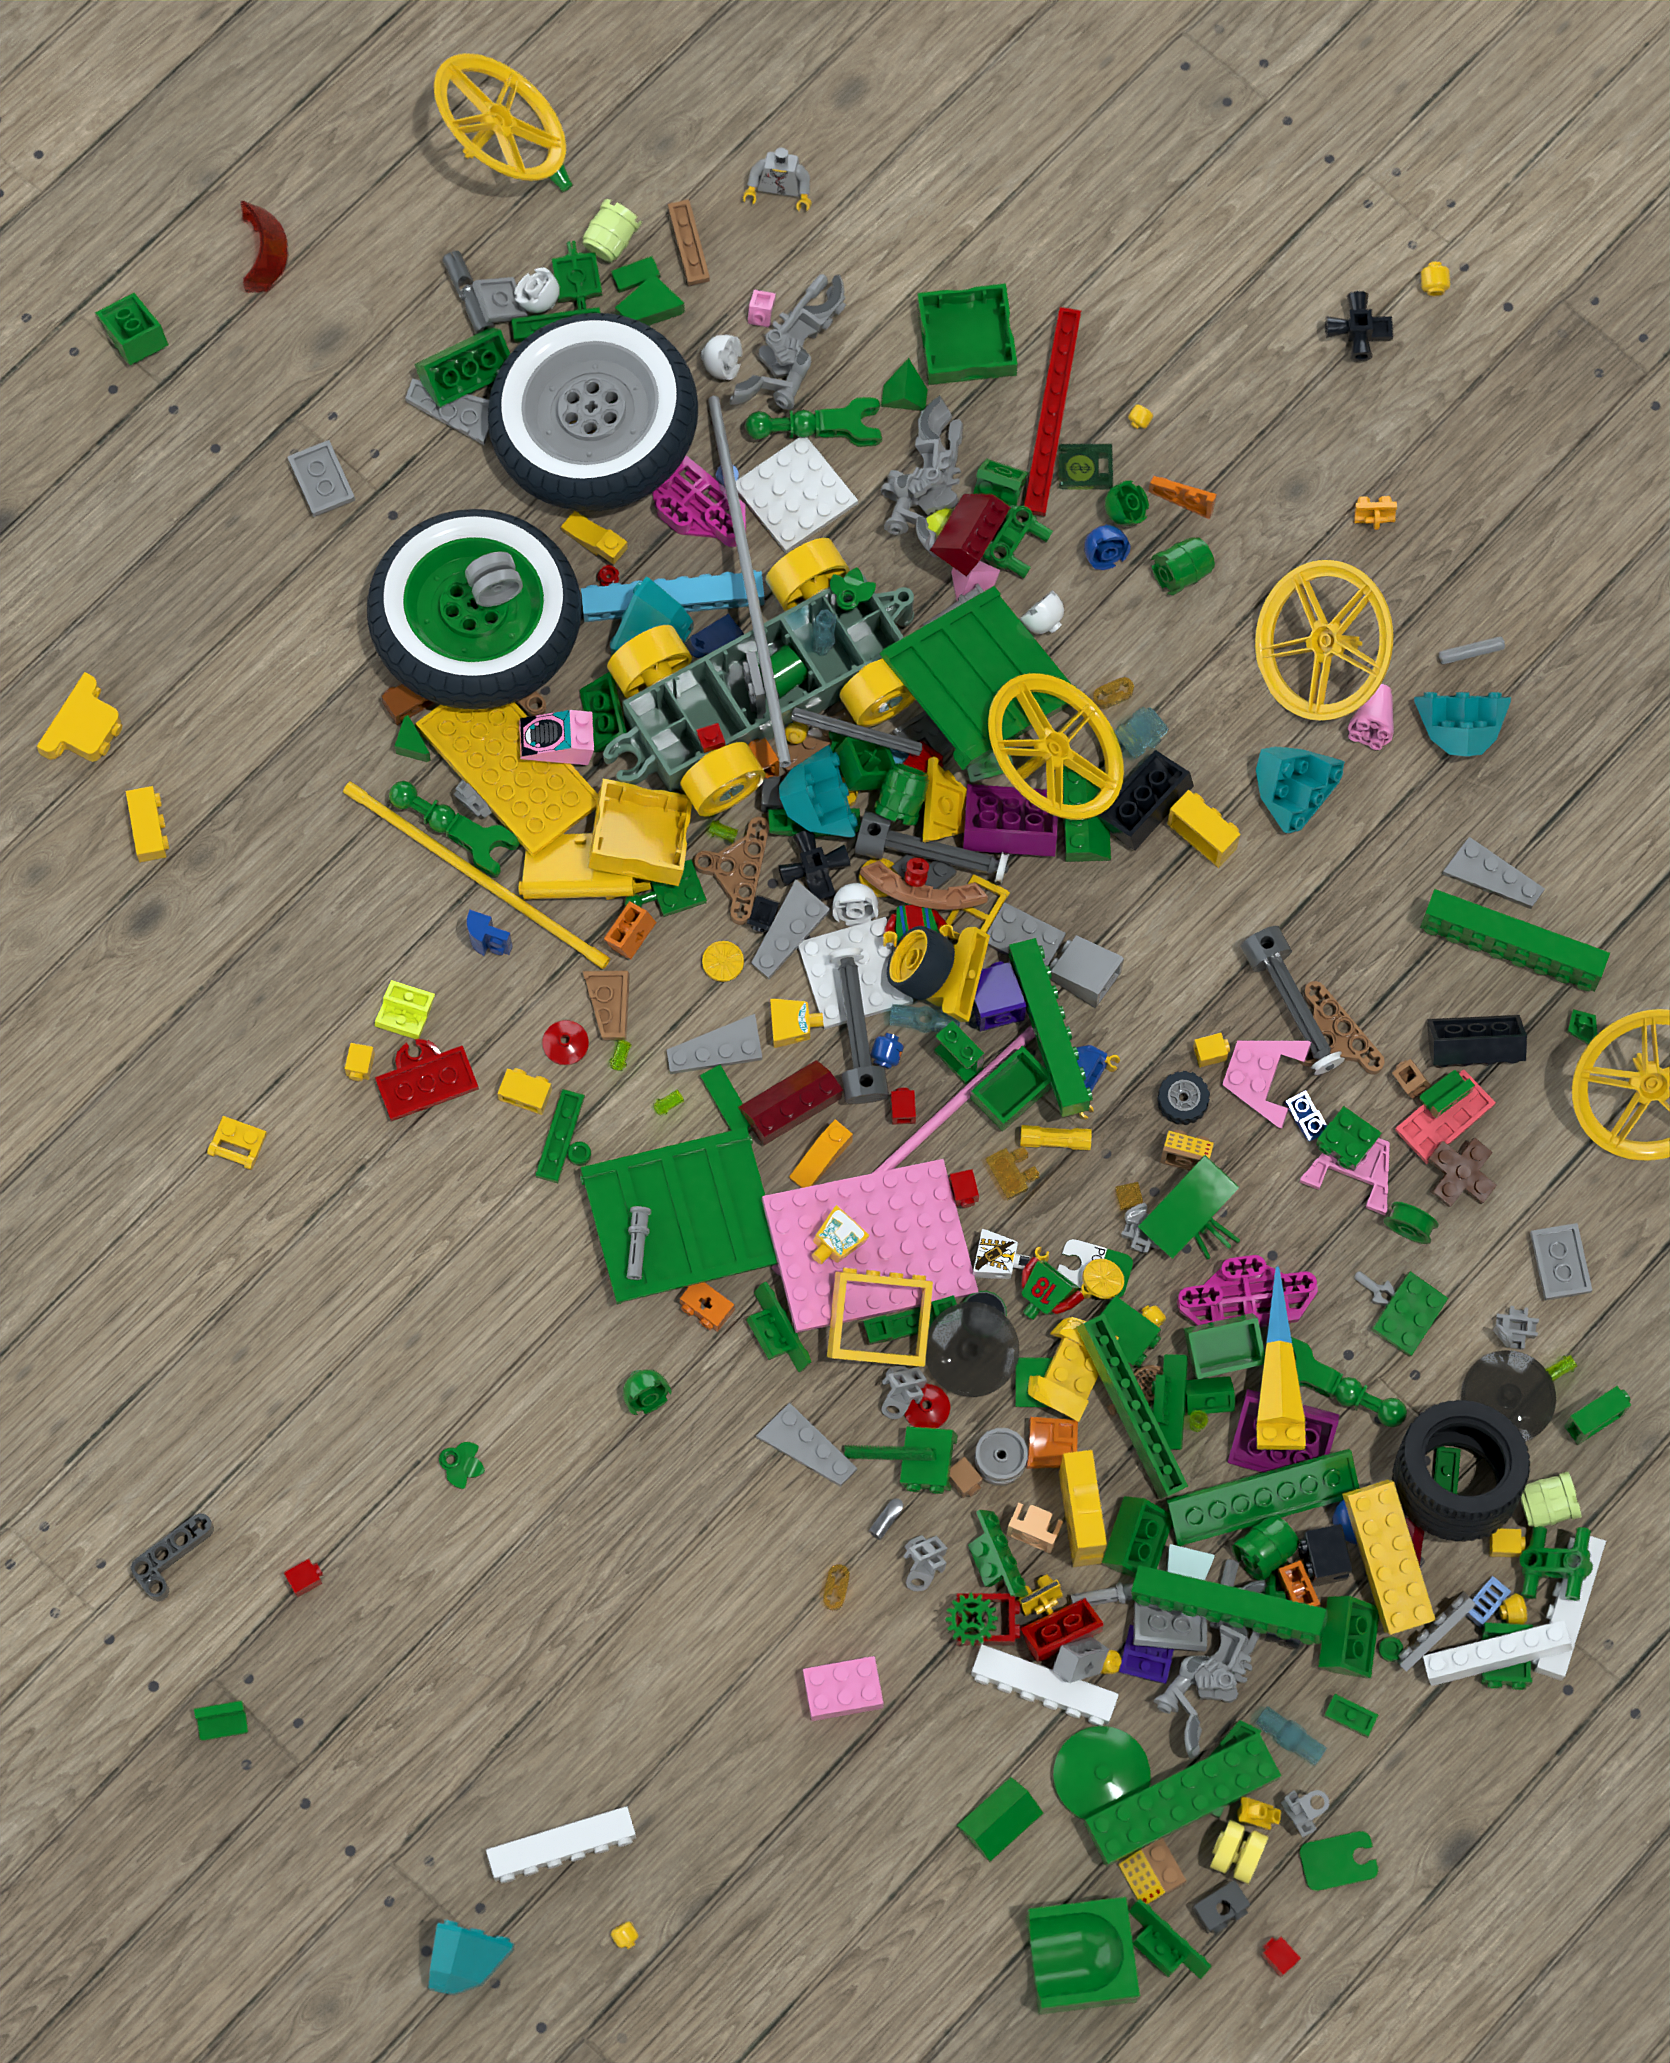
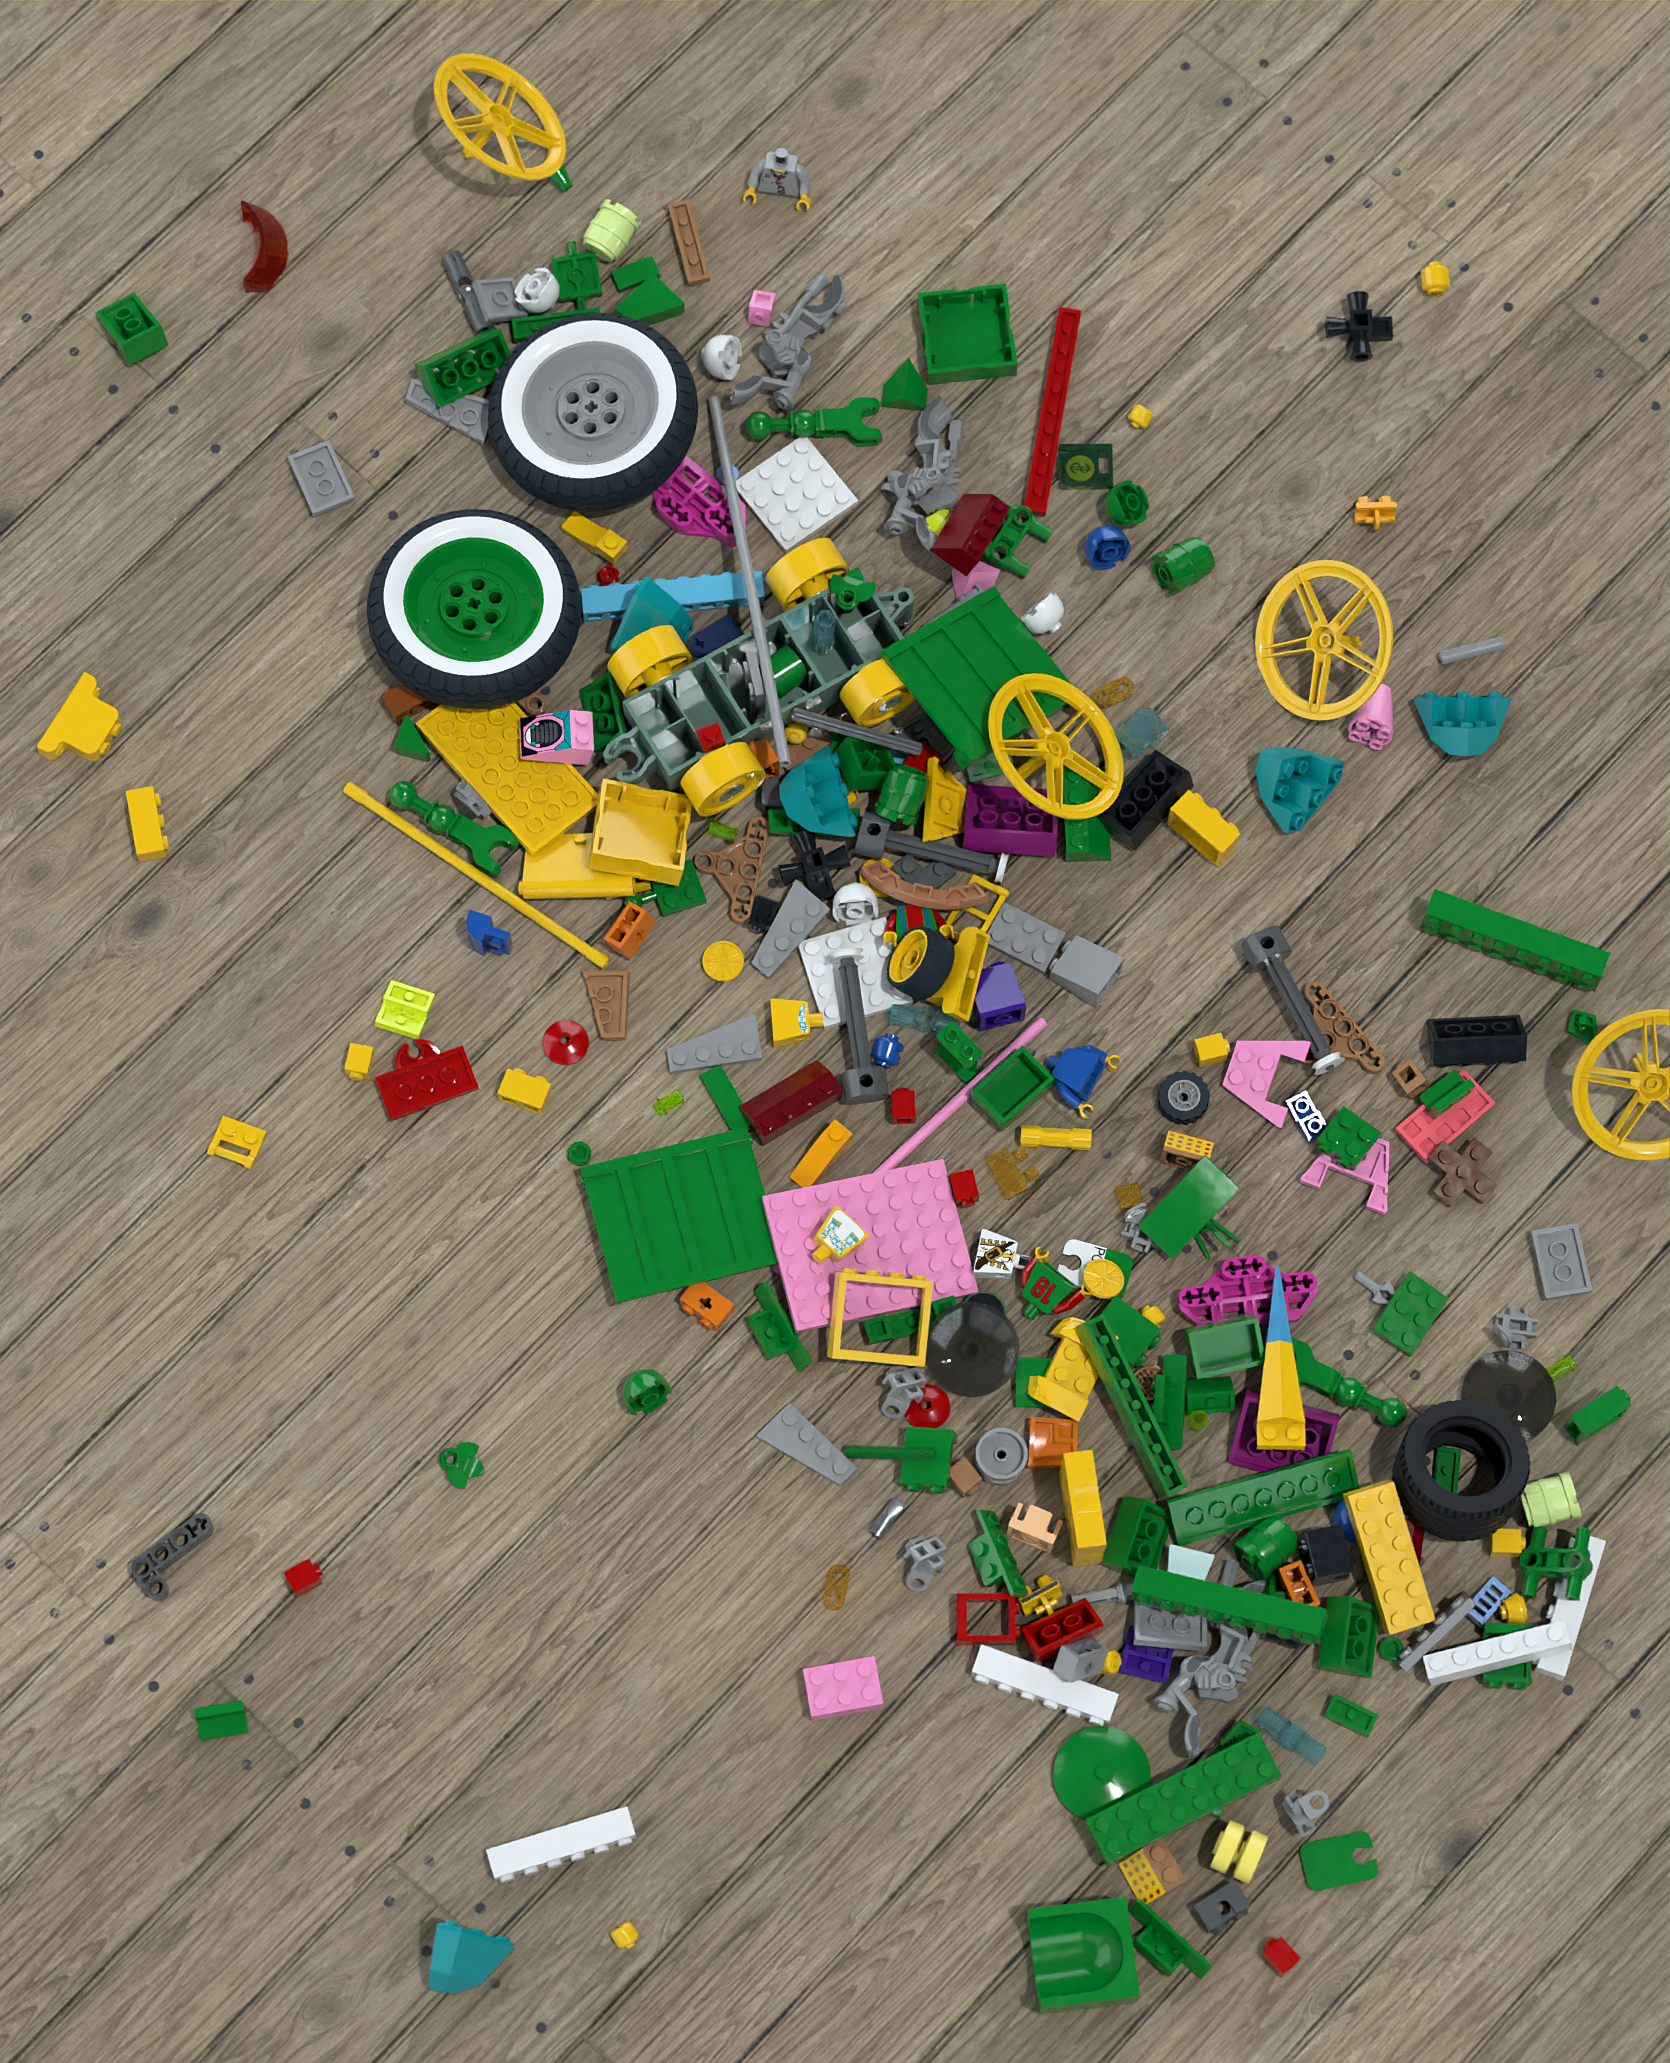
(493, 579): light grey wheel -> none
(560, 1136): green tile -> none
(618, 1061): clear neon green pin -> none
(638, 1232): light grey pin -> none
(916, 872): red wheel -> none
(964, 1627): green gear -> none
(1000, 481): green bracket -> none
(1000, 1819): green slope -> none
(1049, 1028): green brick -> none
(1188, 497): orange wing -> none
(1258, 1814): yellow hips -> none
(1411, 1222): green wheel -> none
(1486, 870): light grey wing -> none

